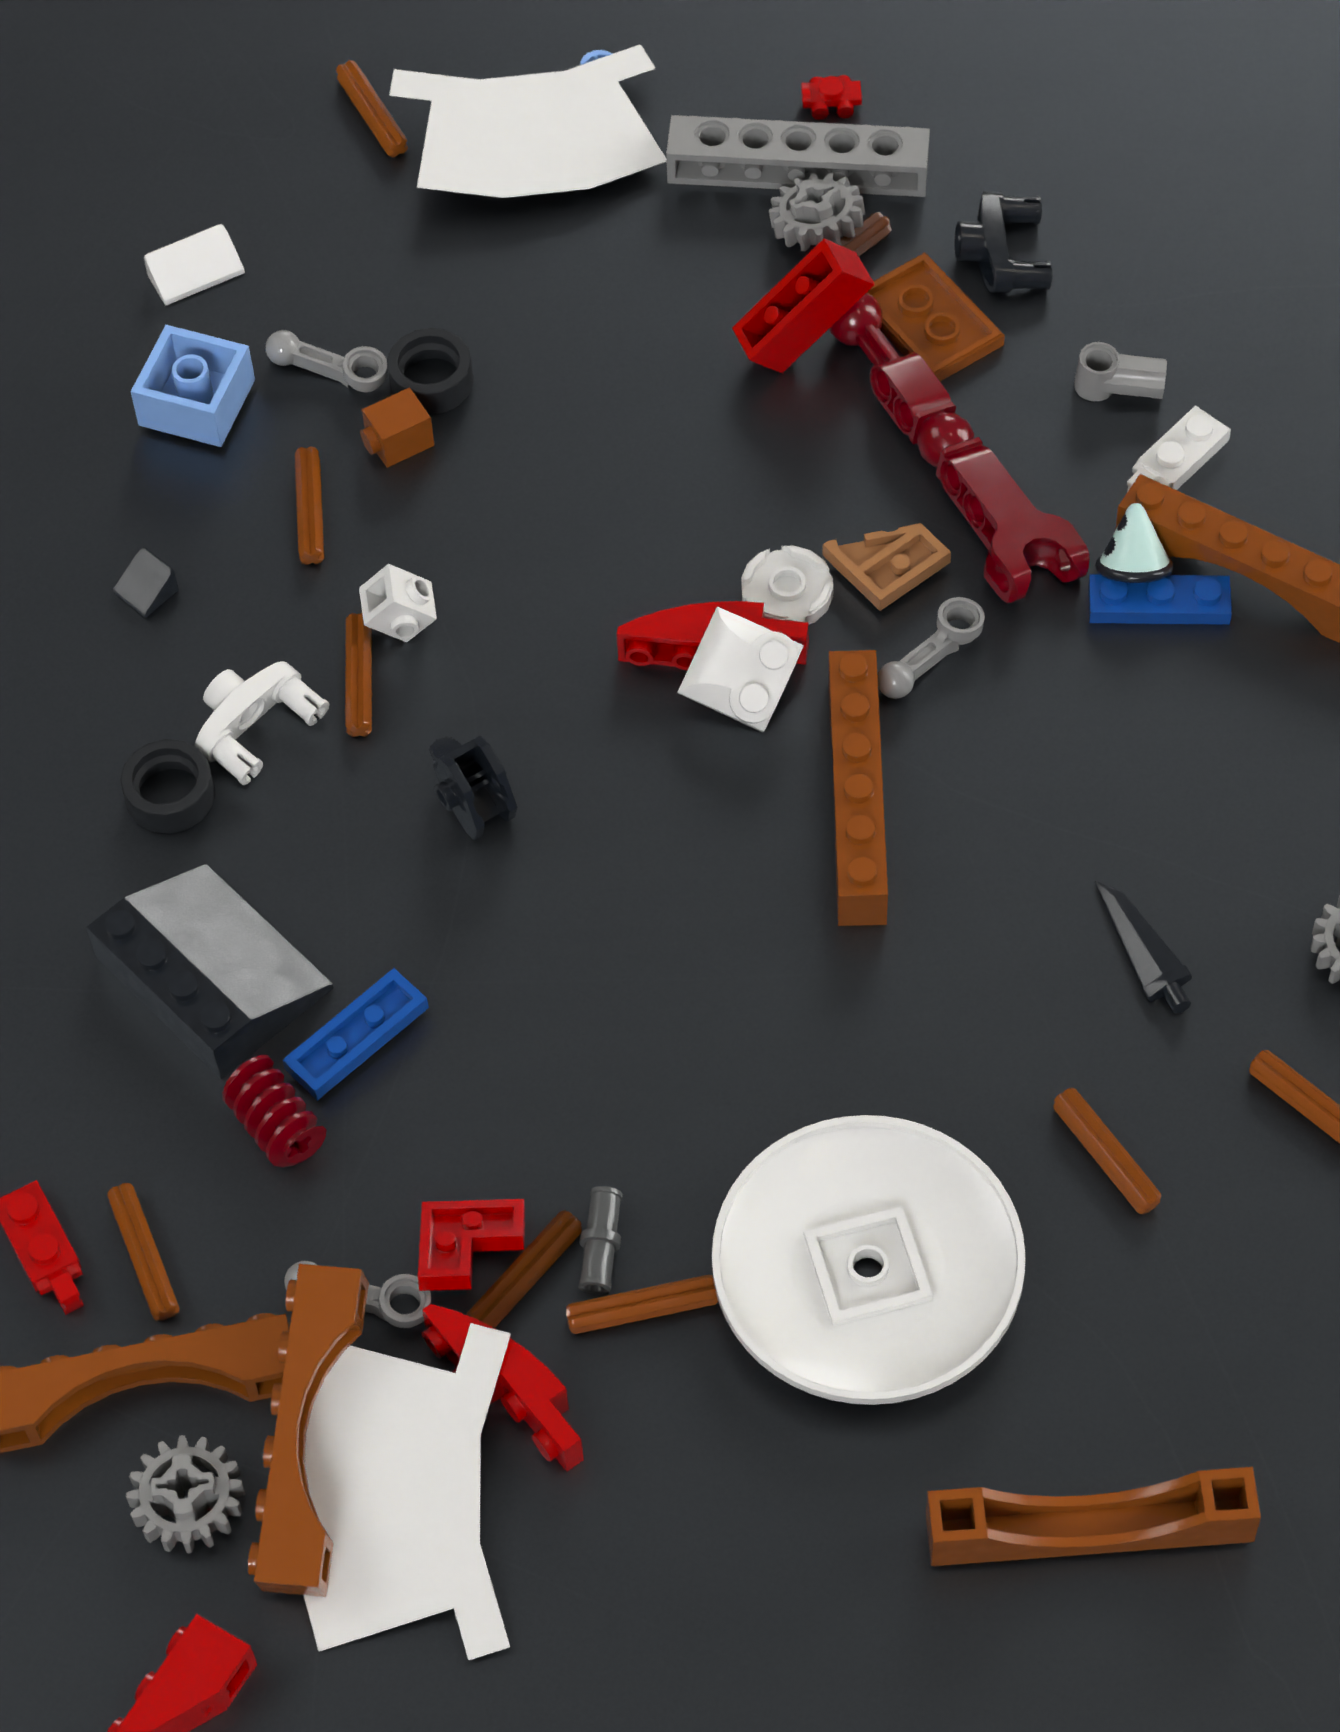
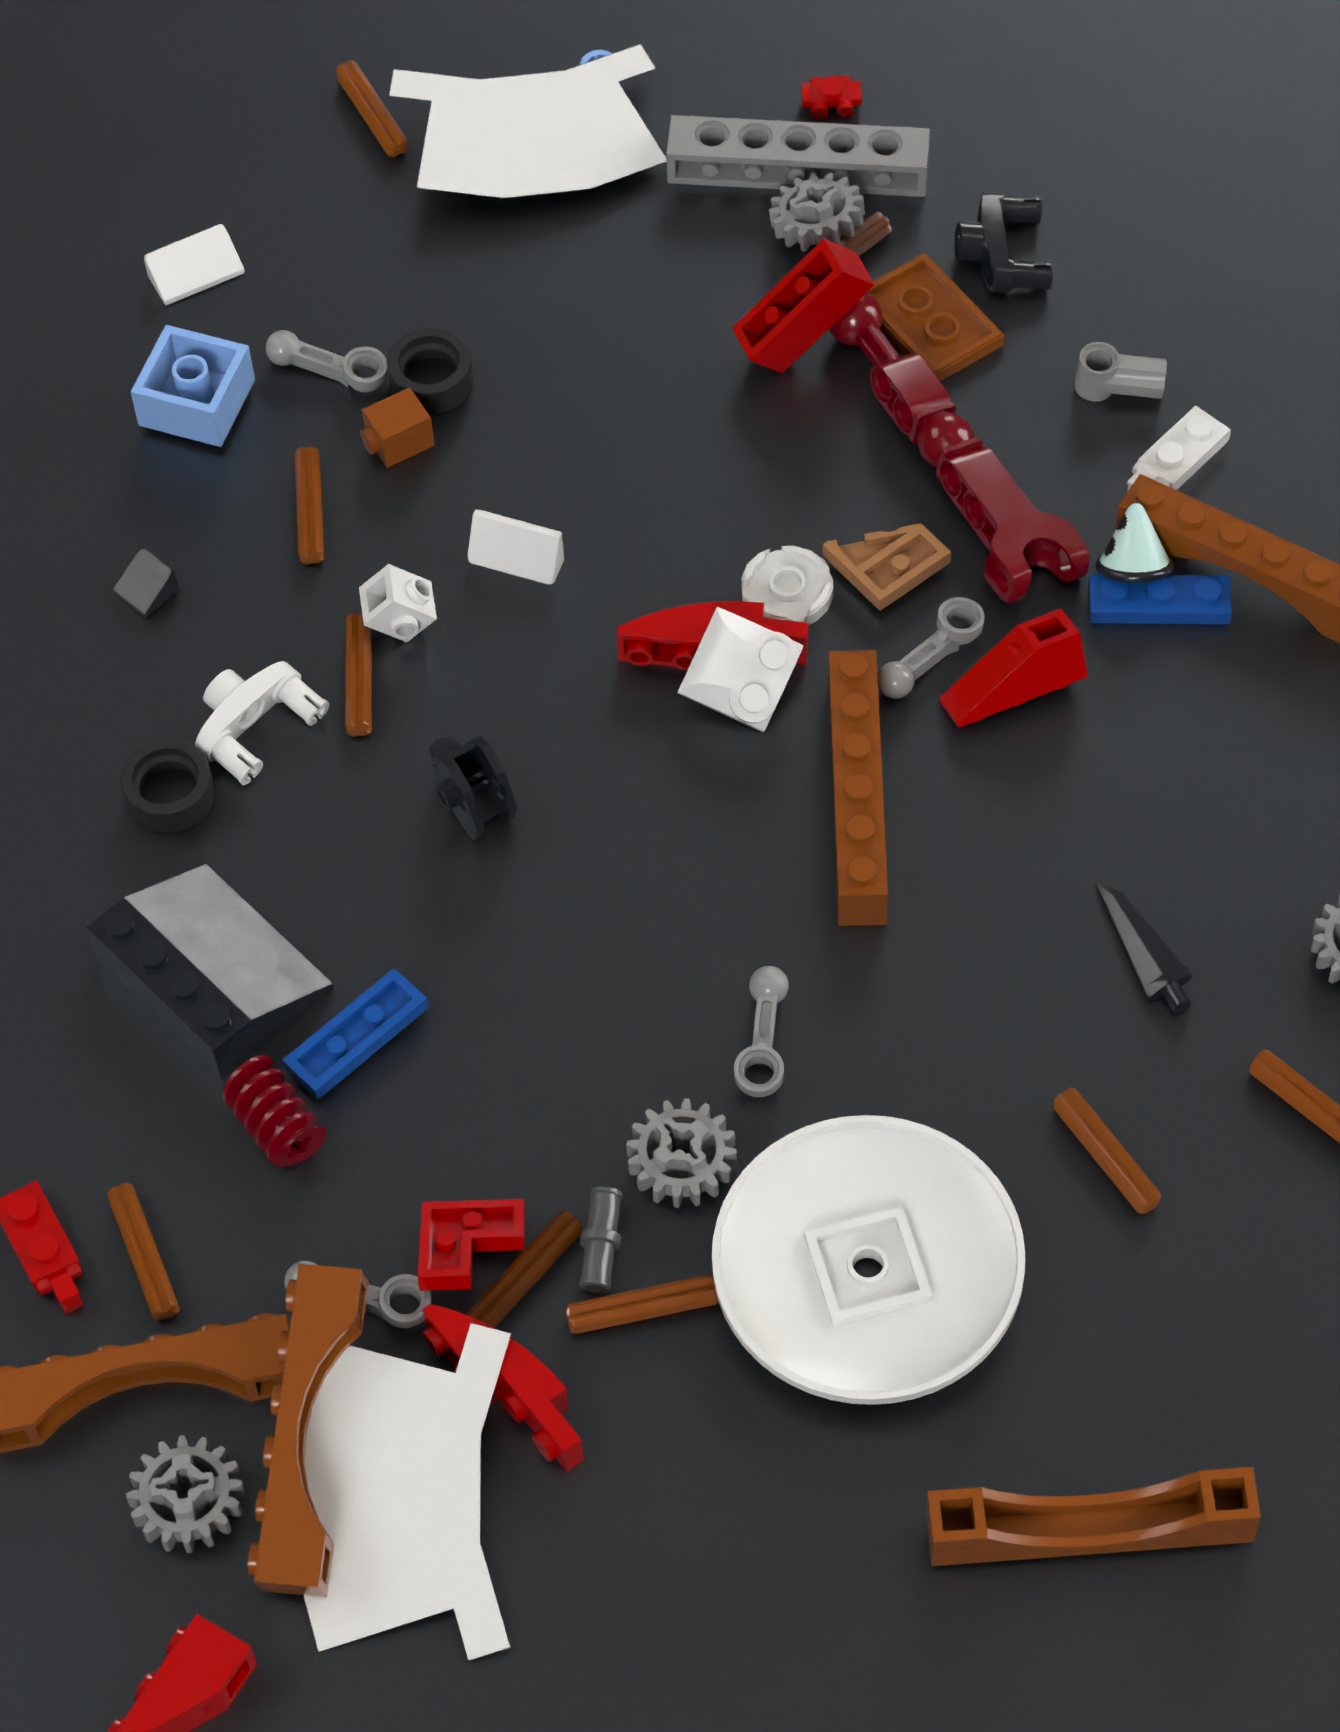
(515, 547): none -> white slope
(679, 1172): none -> light grey gear
(768, 988): none -> light grey piece
(1022, 666): none -> red slope

